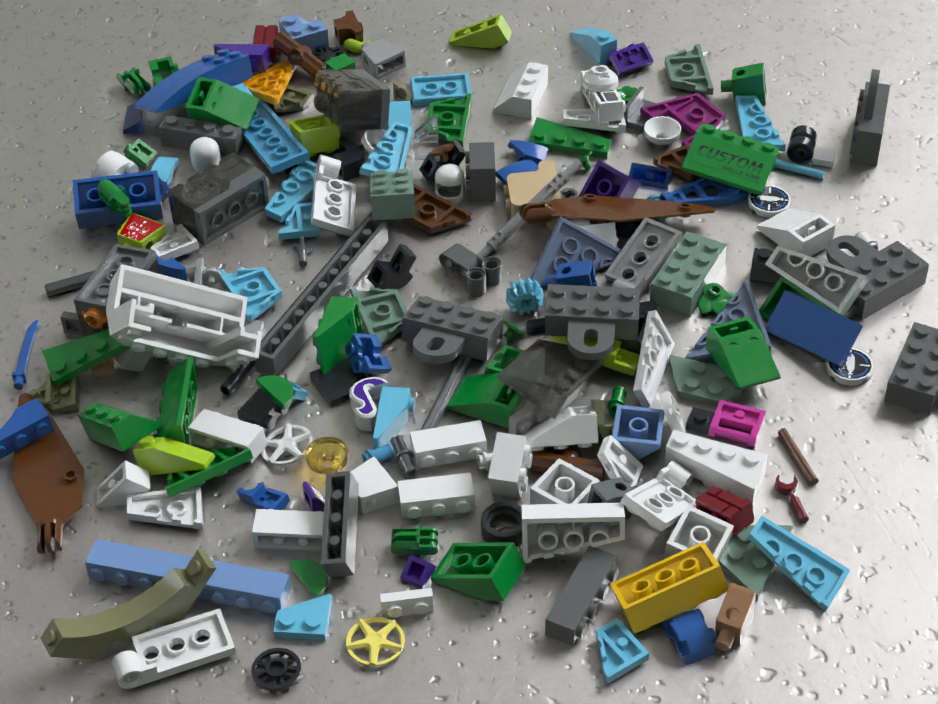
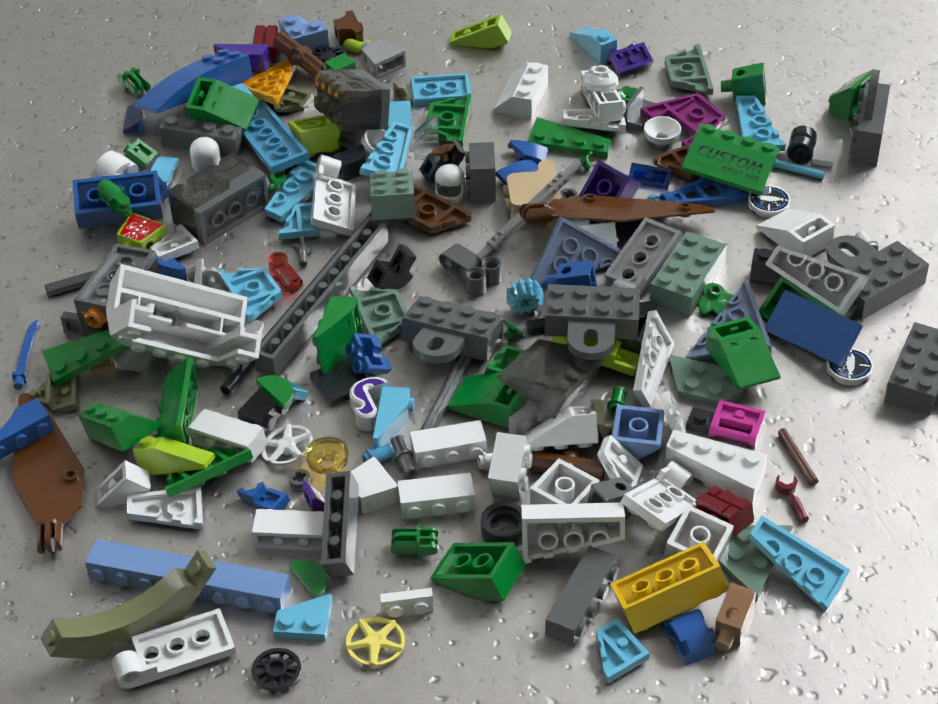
(162, 68): green cylinder -> none
(275, 183): none -> green plant
(284, 273): none -> clear red piece
(298, 474): none -> dark grey bush
(417, 571): dark purple slope -> none
(845, 100): none -> green slope

